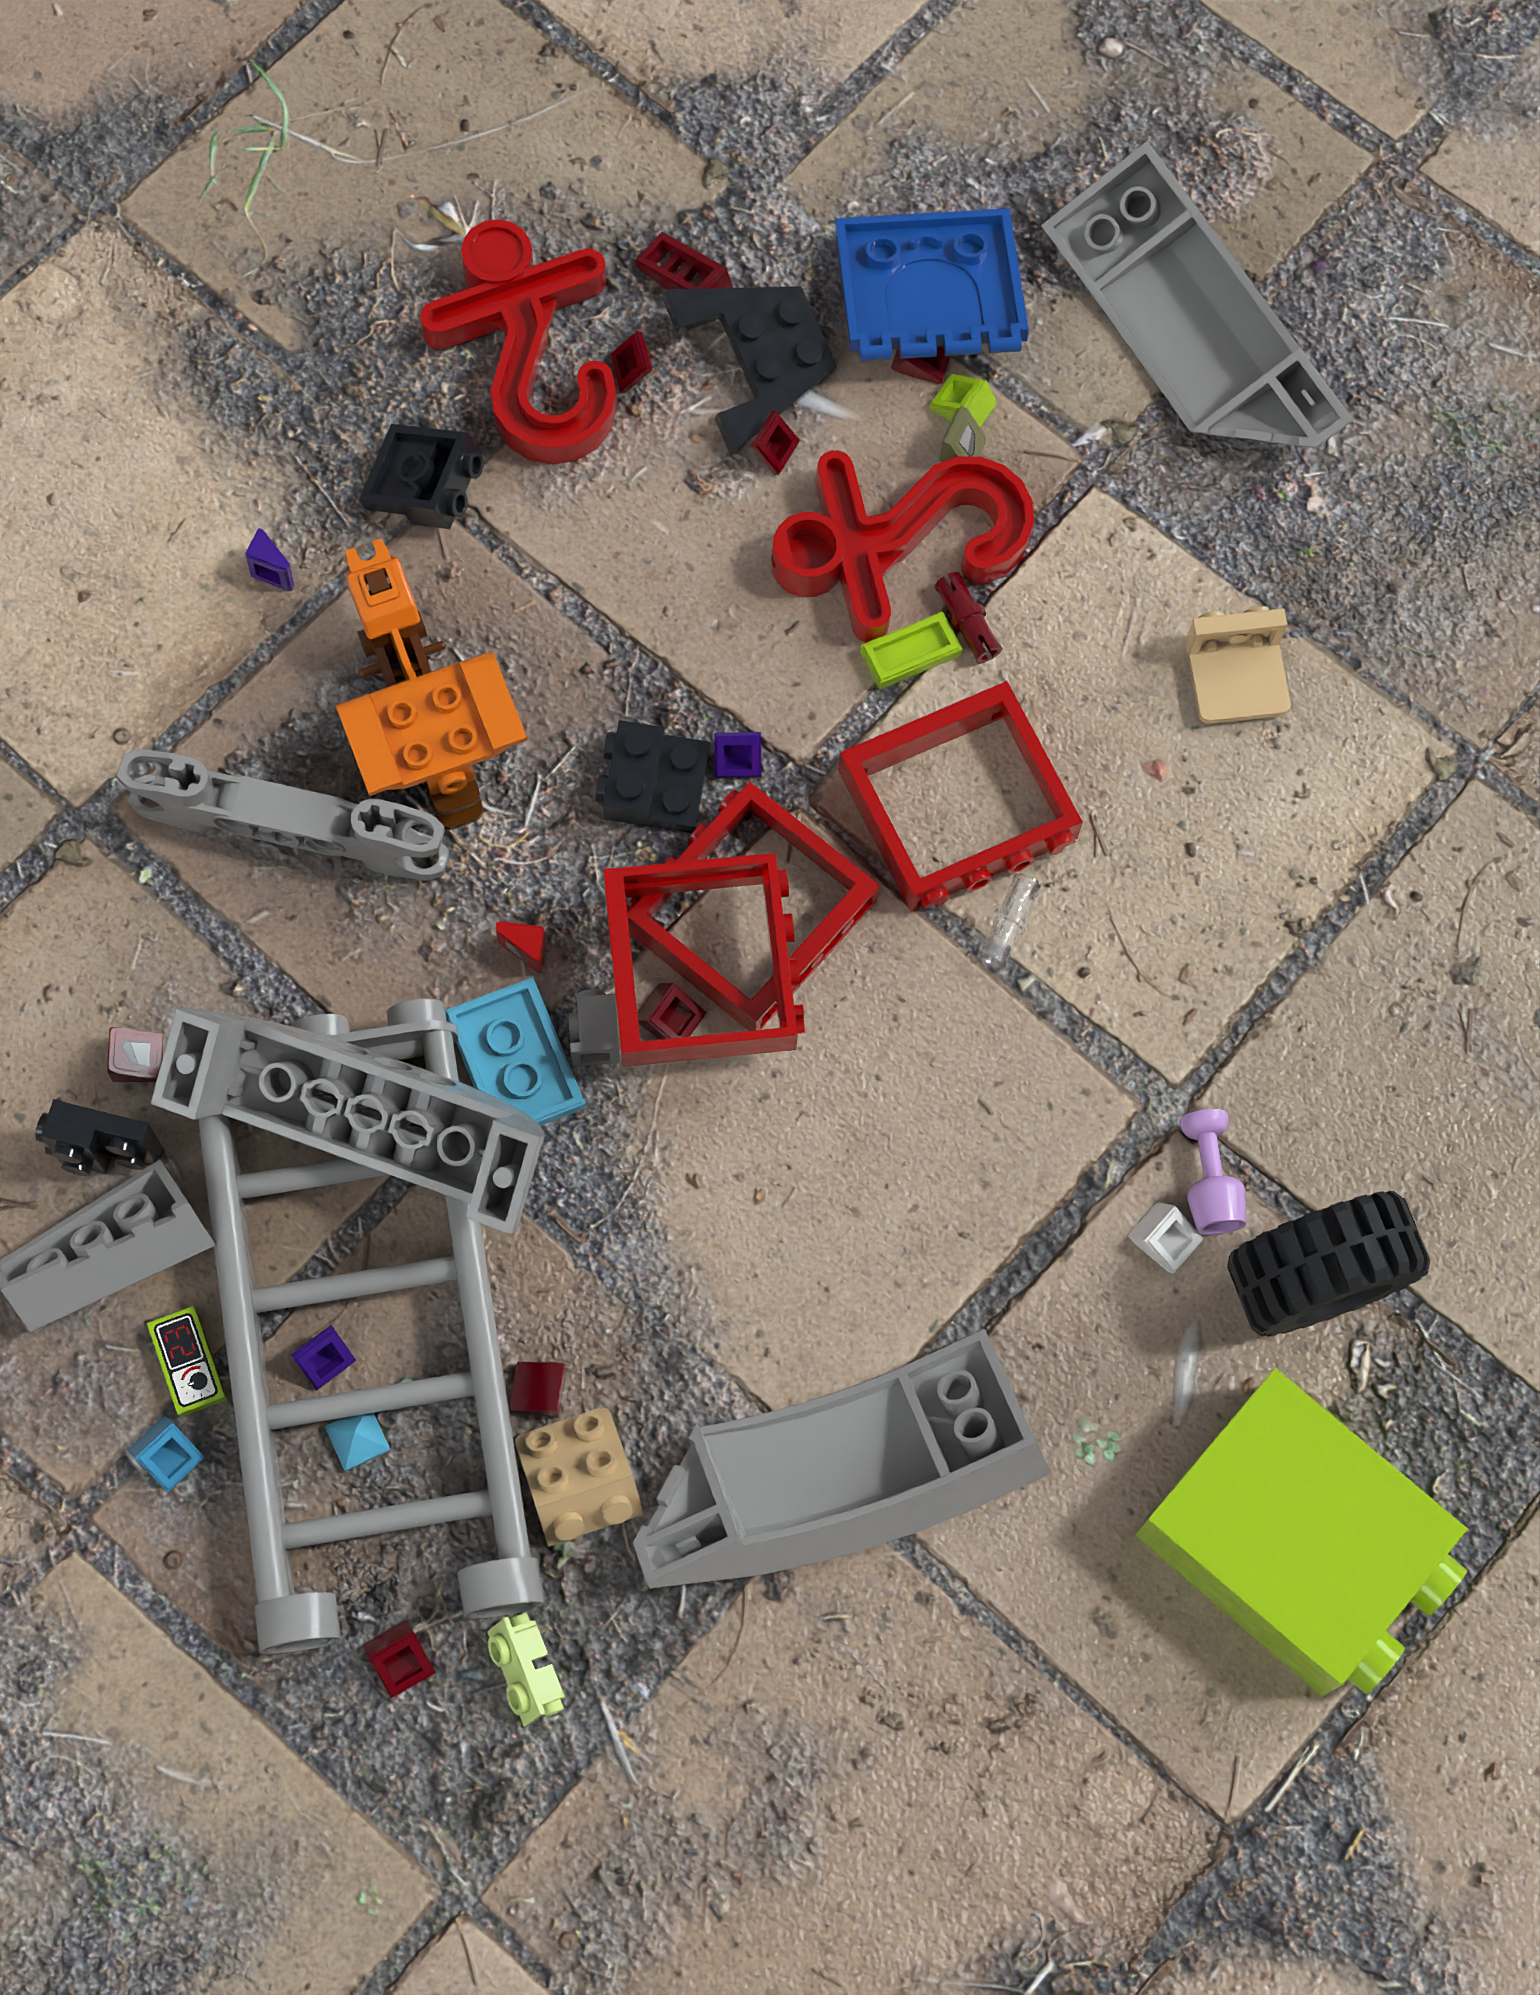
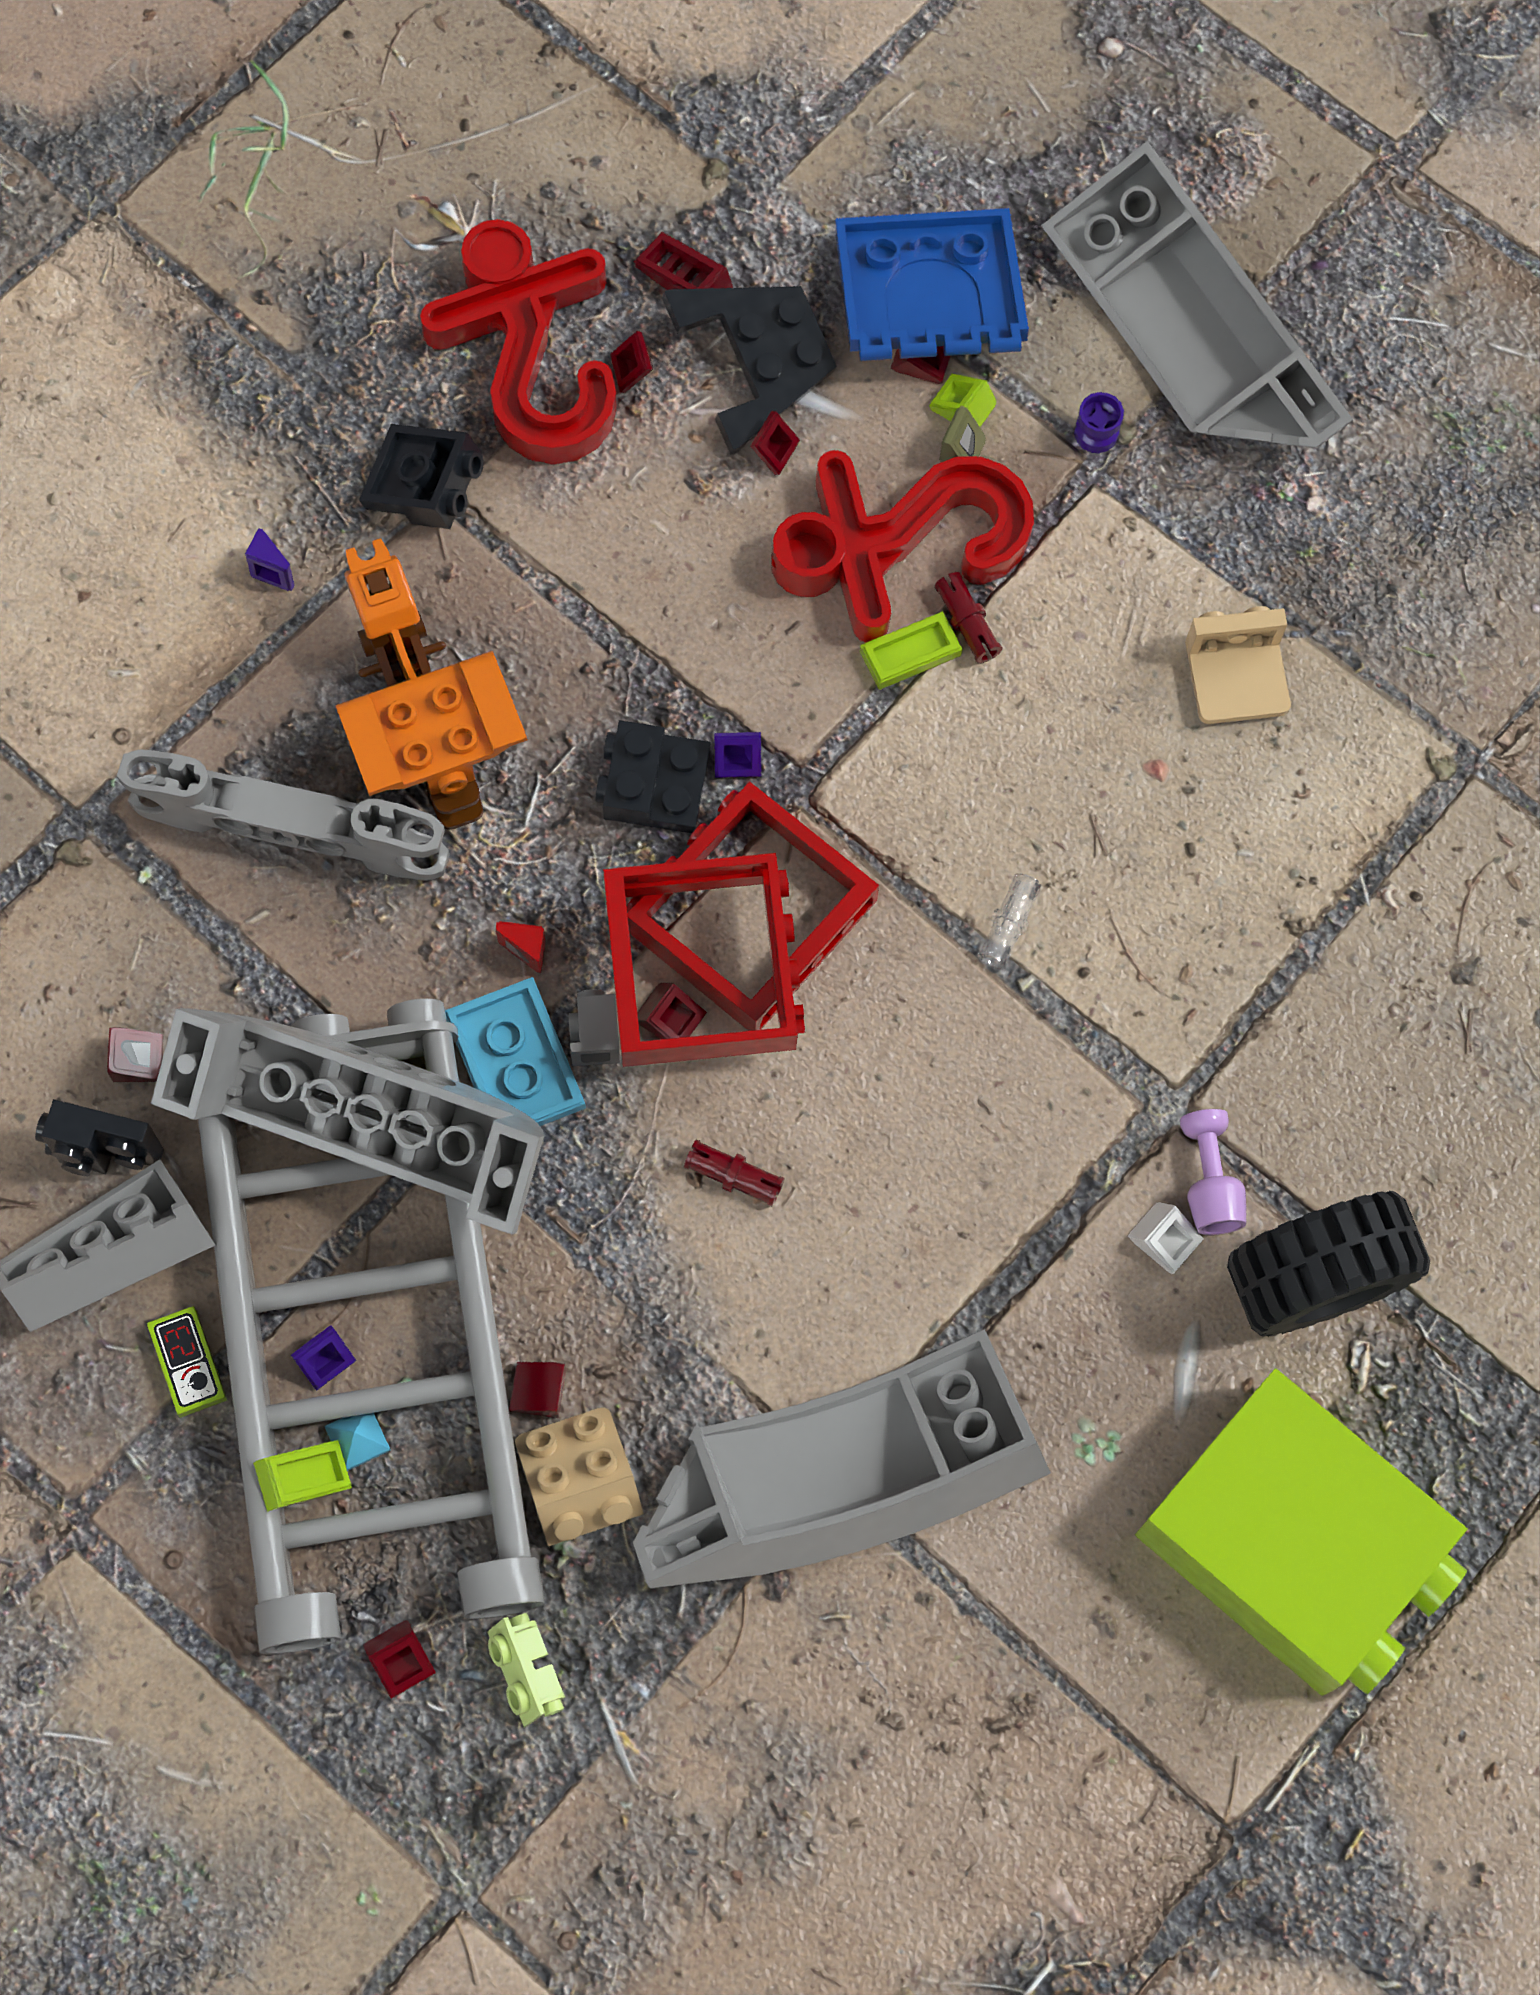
(166, 1453): dark azure slope -> none
(302, 1475): none -> lime tile
(734, 1172): none -> dark red pin
(927, 733): red window -> none
(1105, 414): none -> dark purple wheel

